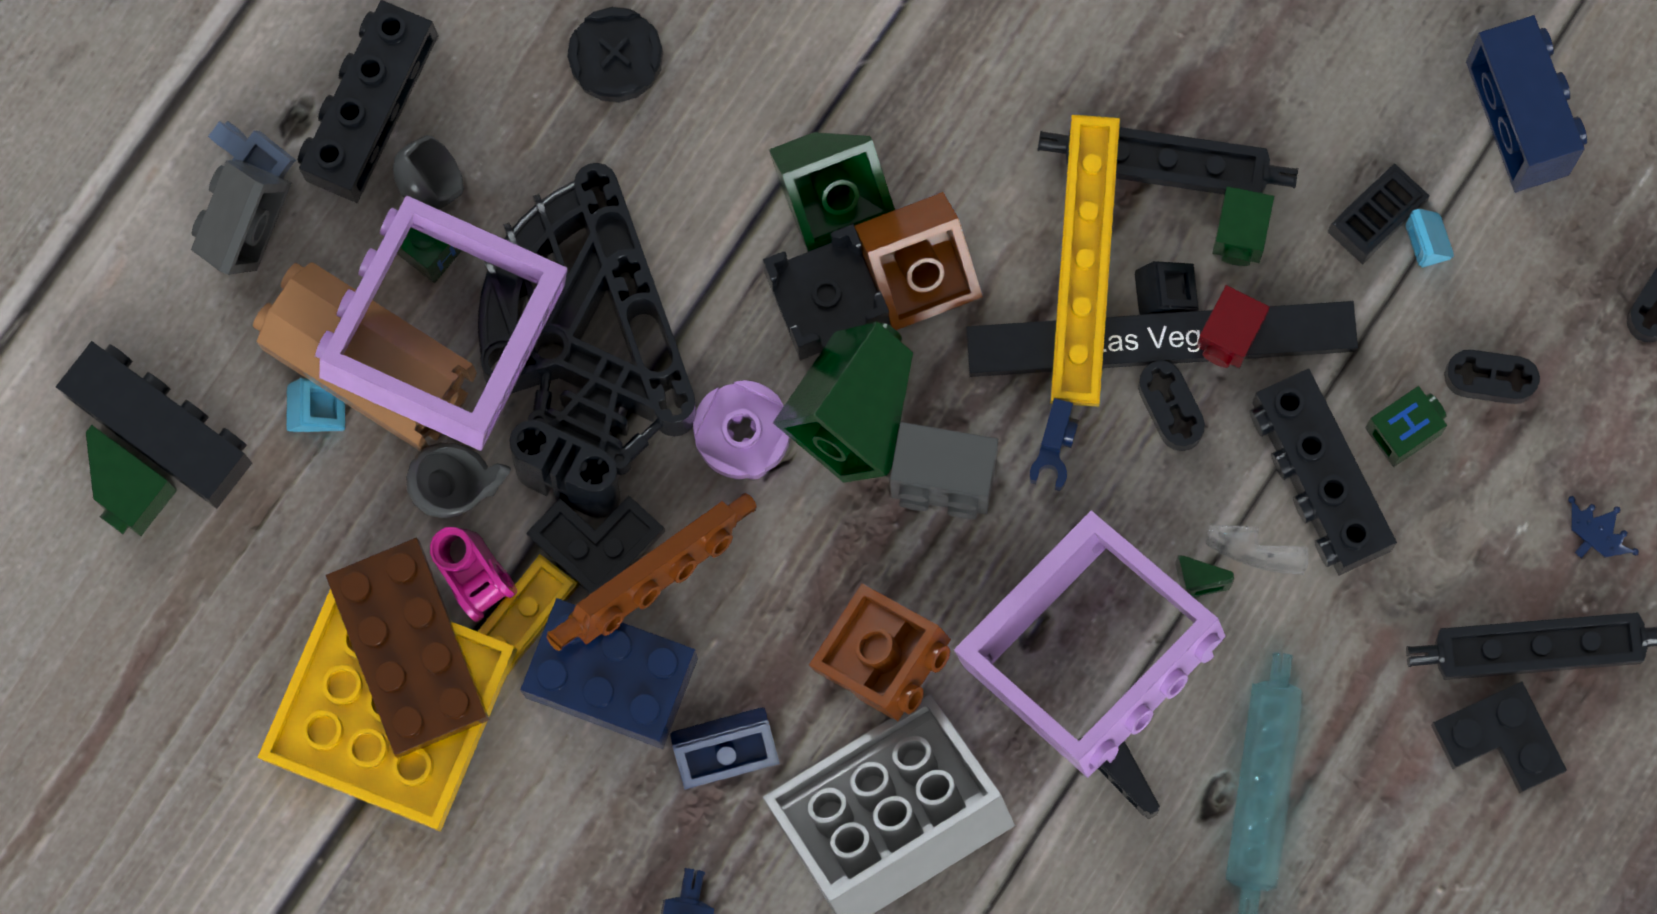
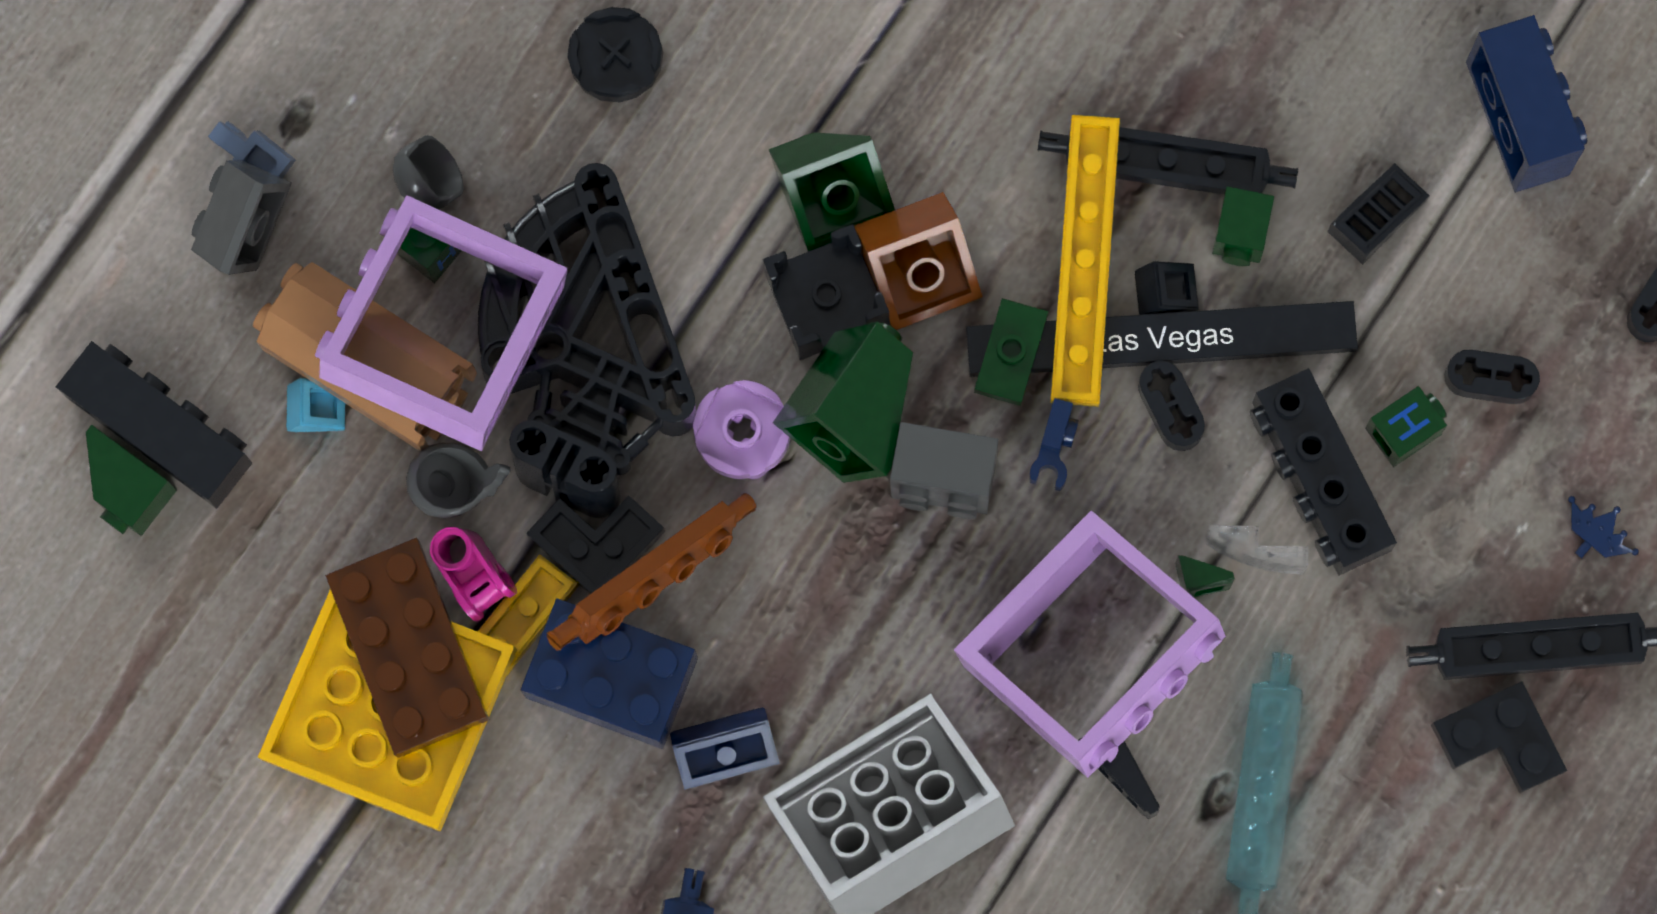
(367, 101): black brick -> none
(882, 653): dark orange plate -> none
(1011, 352): none -> dark green plate
(1232, 328): dark red brick -> none
(1428, 237): medium azure slope -> none

